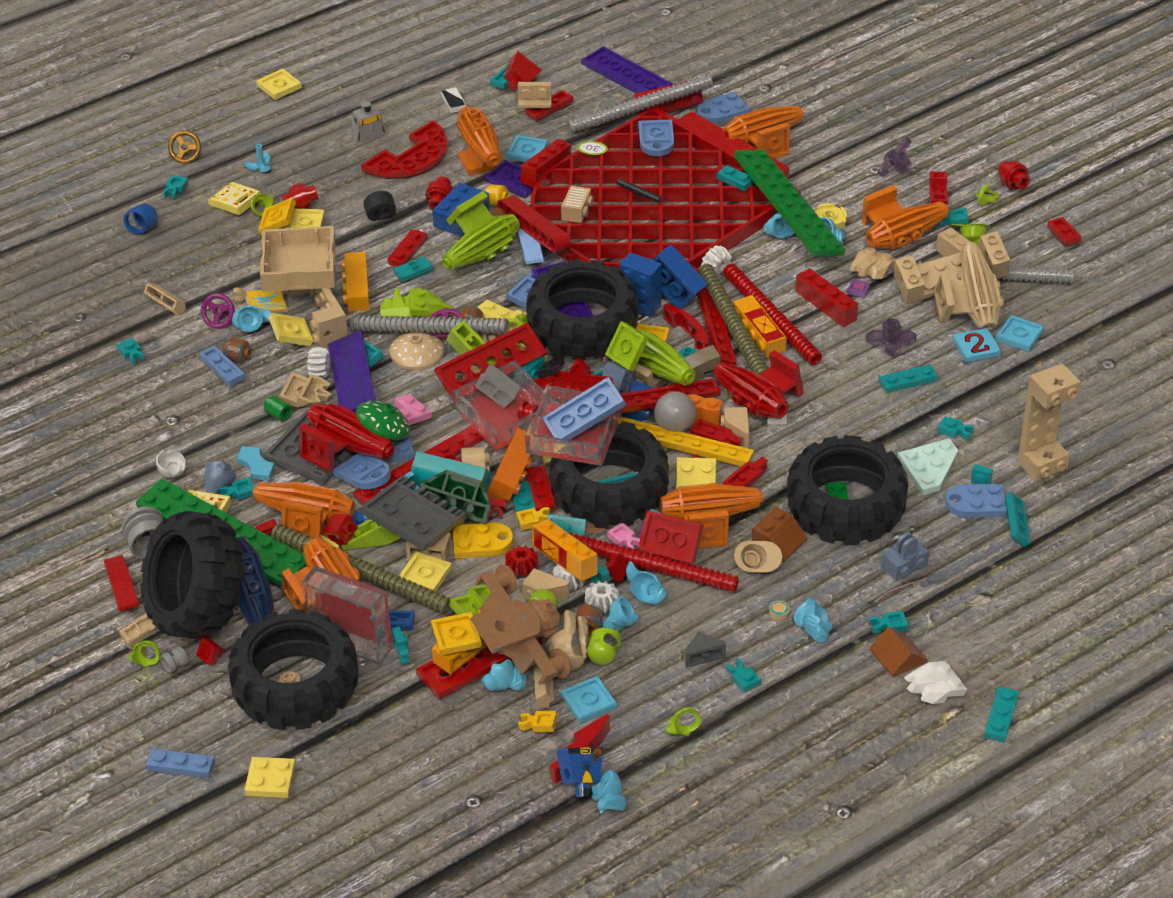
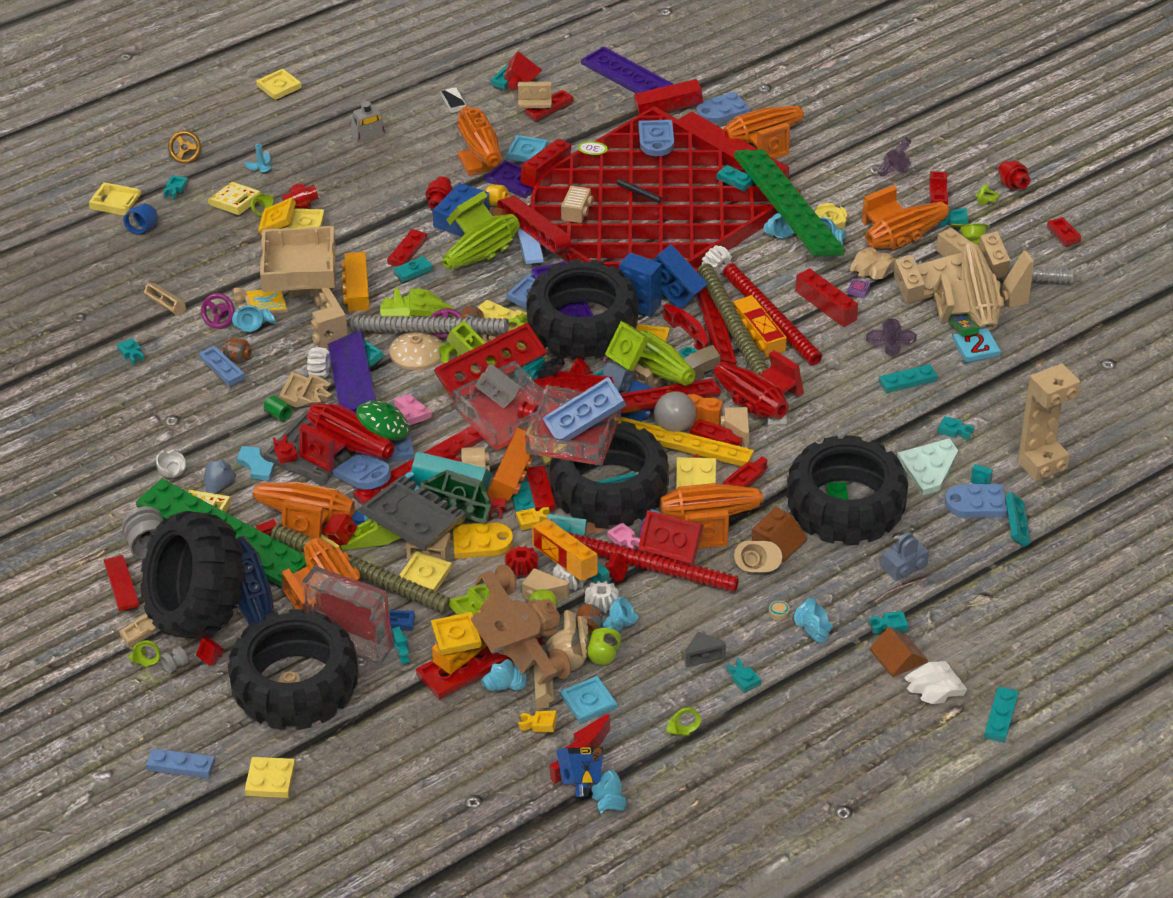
(118, 201): none -> light yellow container
(239, 489): teal plate -> none
(284, 451): none -> red plate
(290, 329): light yellow plate -> none
(379, 206): black tyre -> none
(425, 154): red plate -> none
(445, 350): none -> lime piece
(641, 103): light grey piece -> none
(645, 585): medium azure hair -> none
(963, 325): none -> green tile
(1018, 282): none -> tan slope
(1020, 333): medium azure tile -> none

